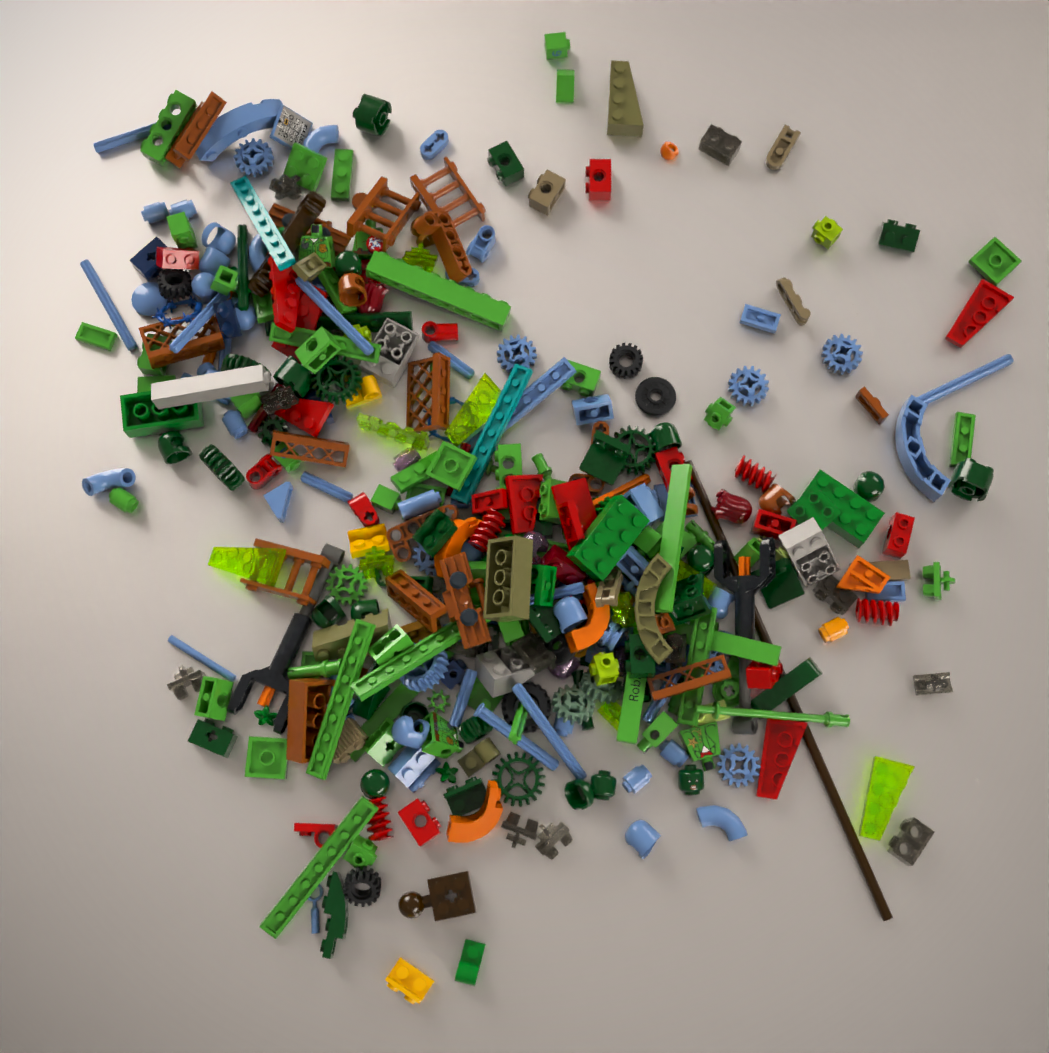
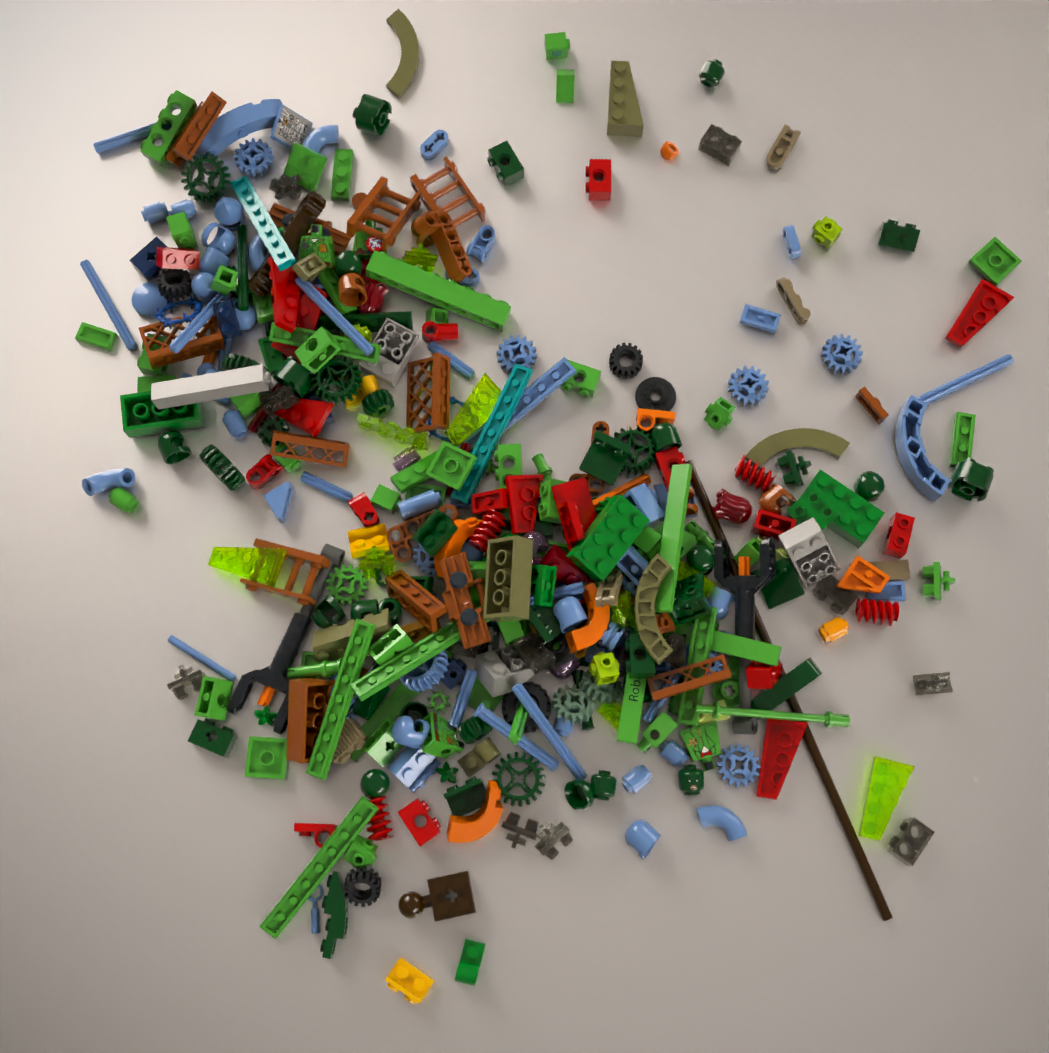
(199, 180): none -> dark green gear
(228, 212): none -> medium blue helmet
(272, 357): none -> green plate
(378, 403): none -> dark green gear
(394, 608): none -> dark green head
(409, 53): none -> olive tile
(437, 315): none -> bright green slope
(545, 201): dark tan brick -> none
(592, 409): medium blue brick -> none
(652, 417): none -> orange plate
(711, 73): none -> dark green head
(789, 461): none -> dark green hips
(791, 242): none -> medium blue beam
(796, 439): none -> olive tile

